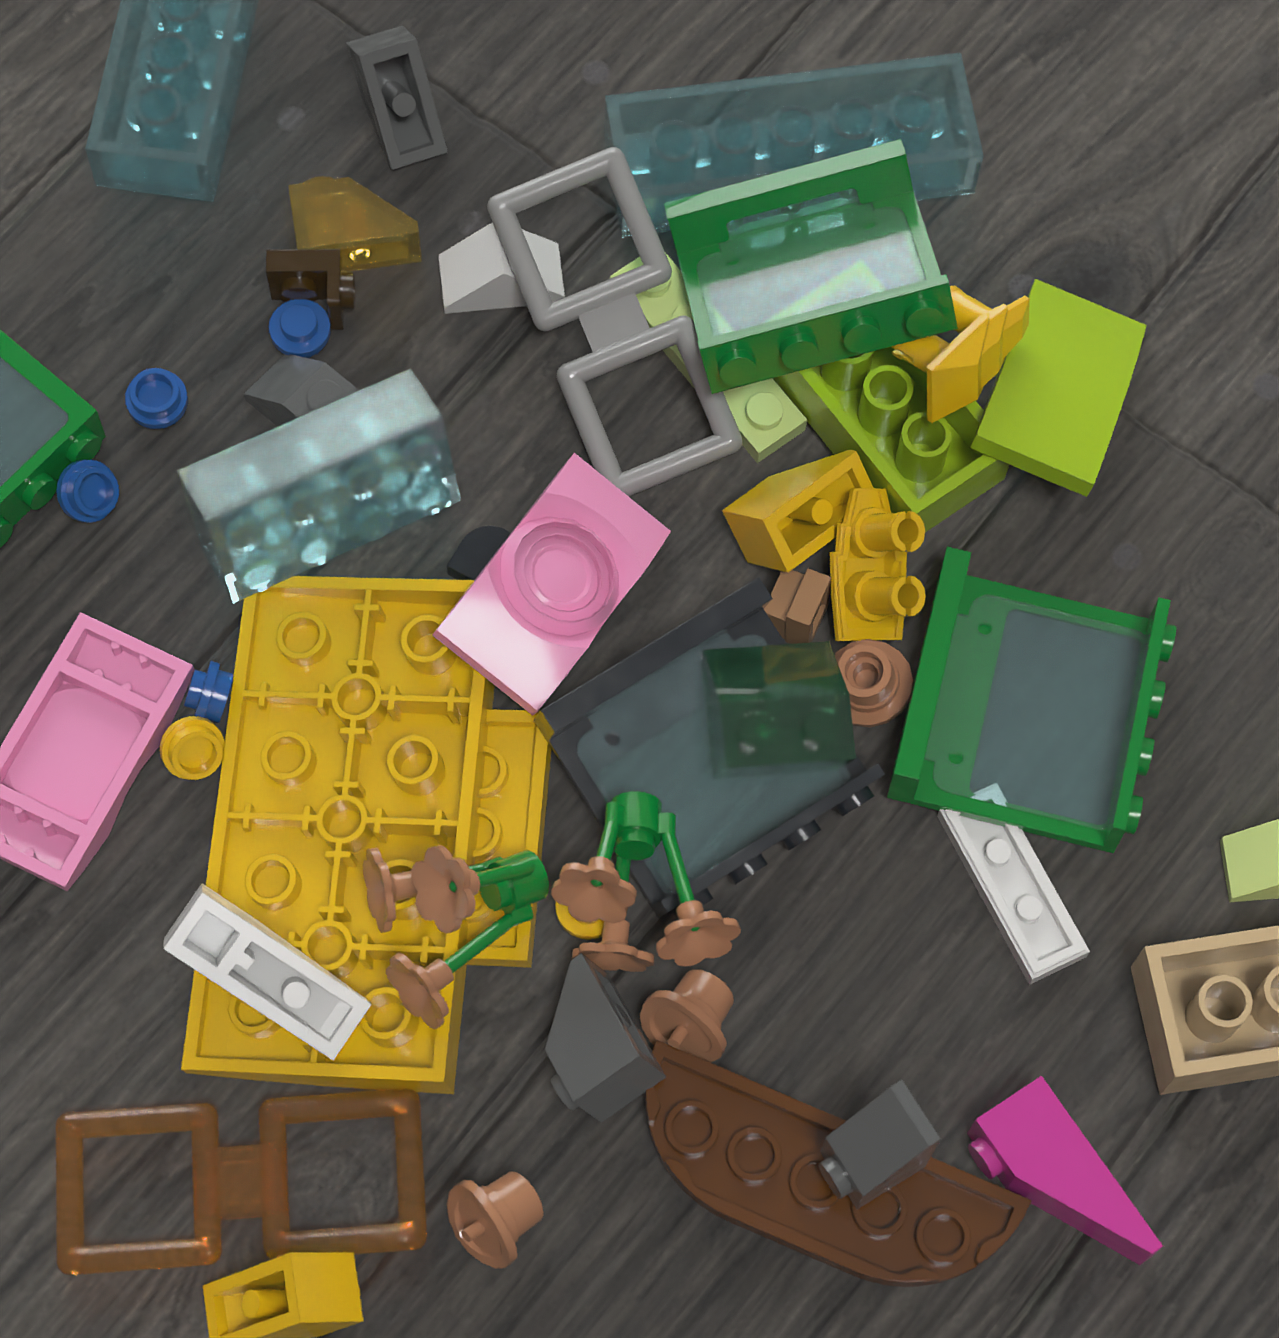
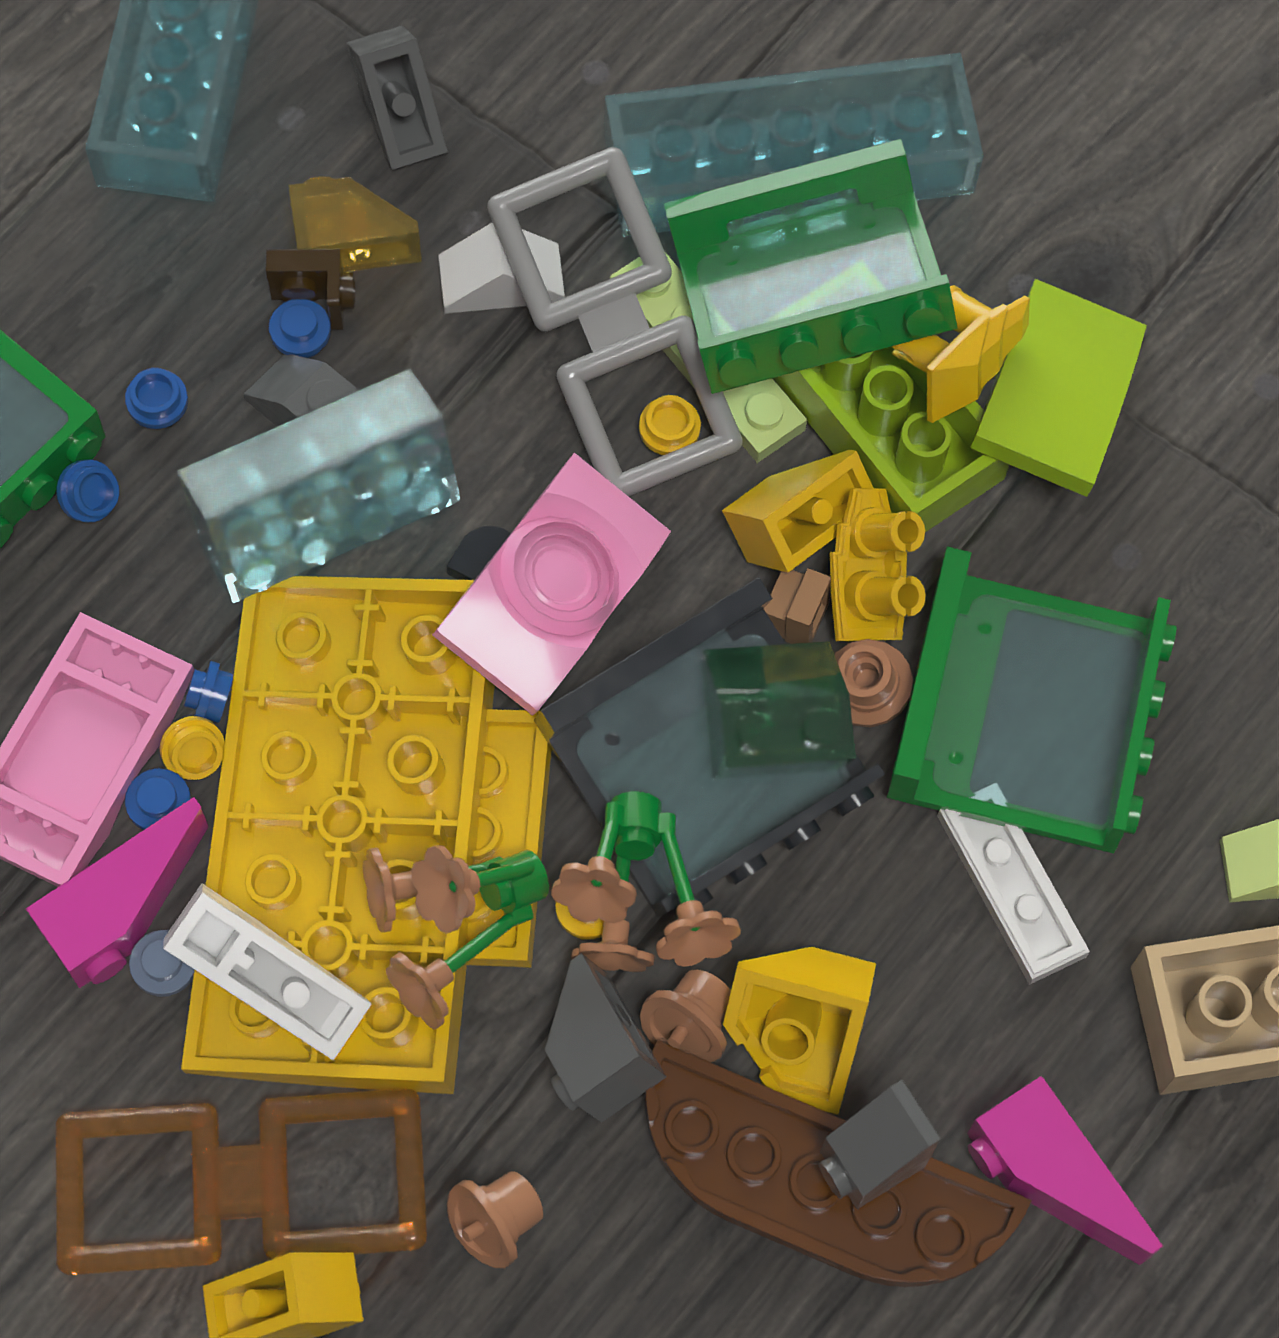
(111, 904): none -> dark pink slope
(154, 796): none -> blue plate
(156, 969): none -> sand blue plate
(669, 424): none -> yellow plate
(801, 1020): none -> yellow slope

